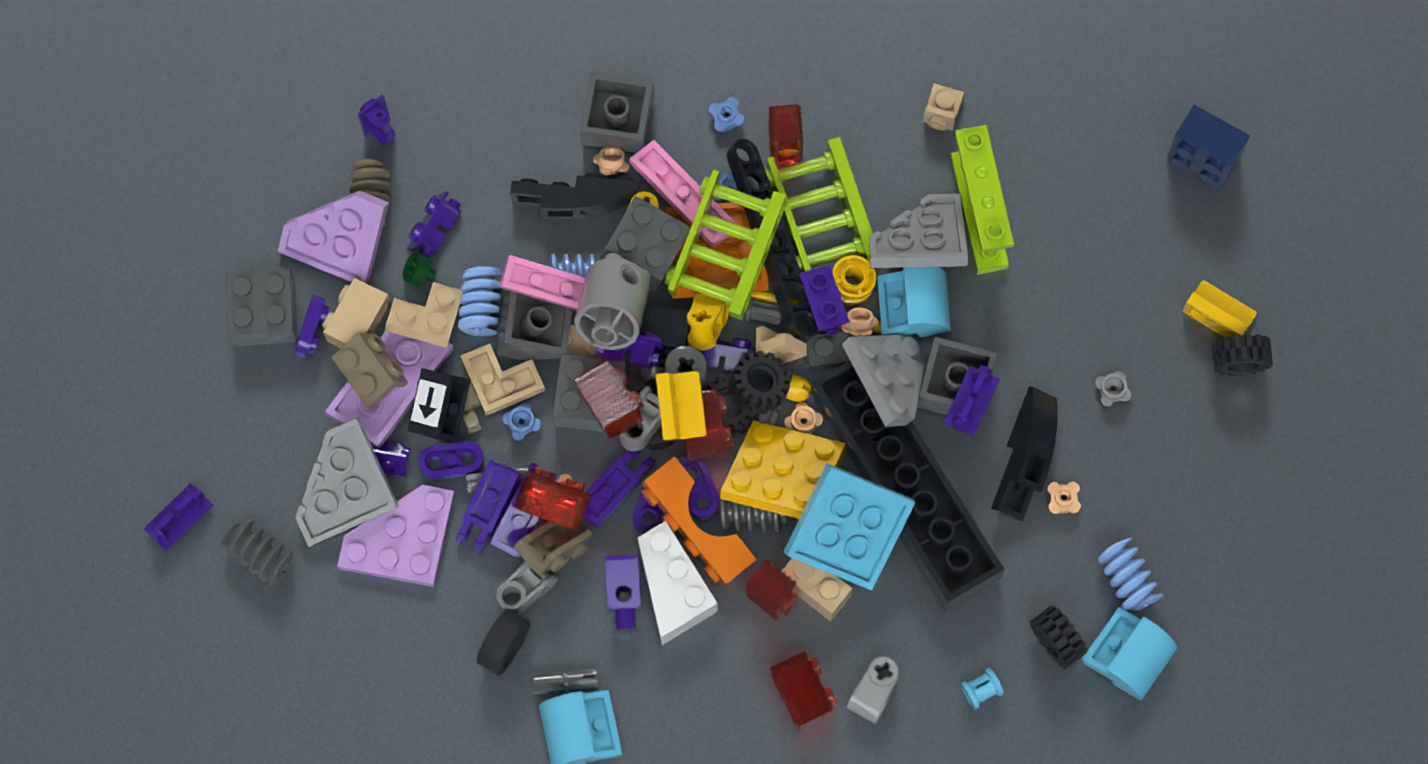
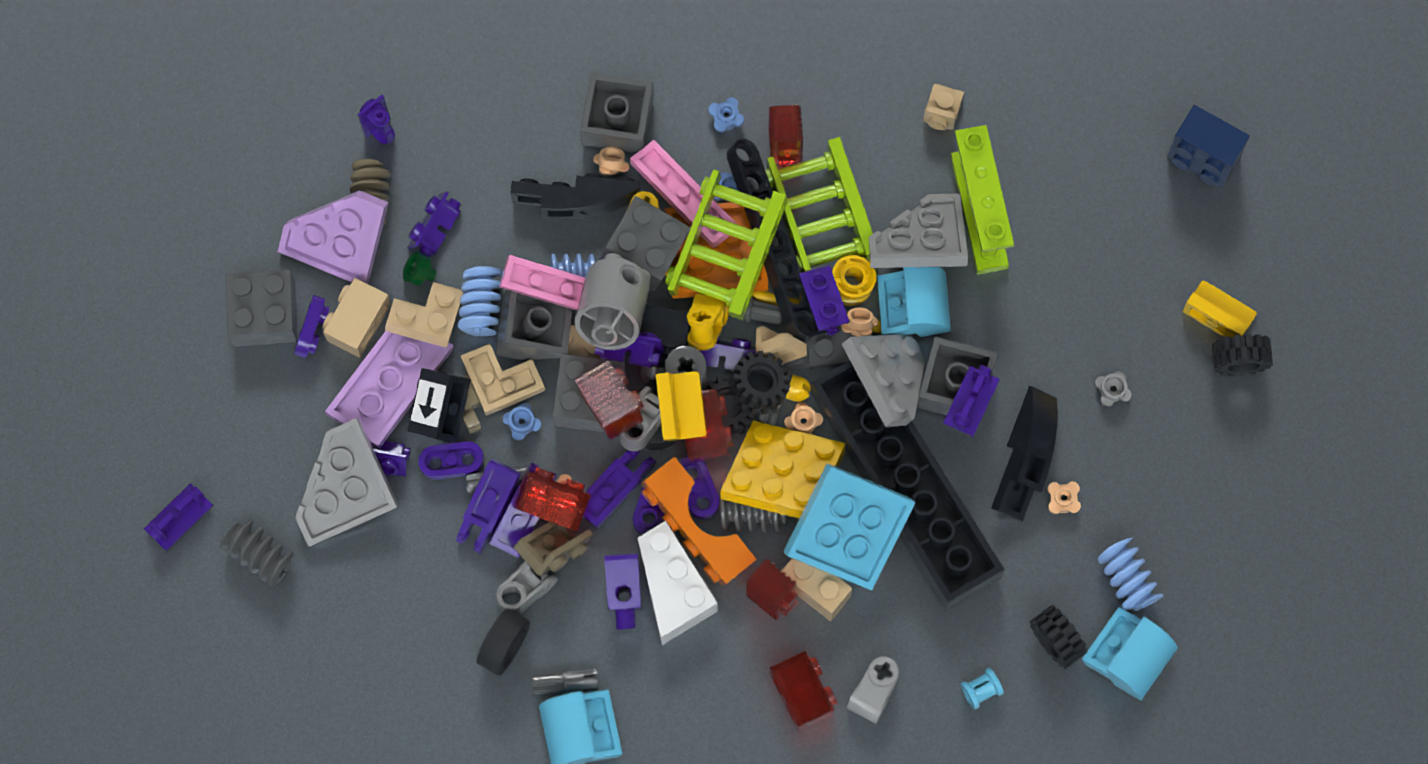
(369, 368): dark tan bracket -> none
(403, 541): lavender plate -> none

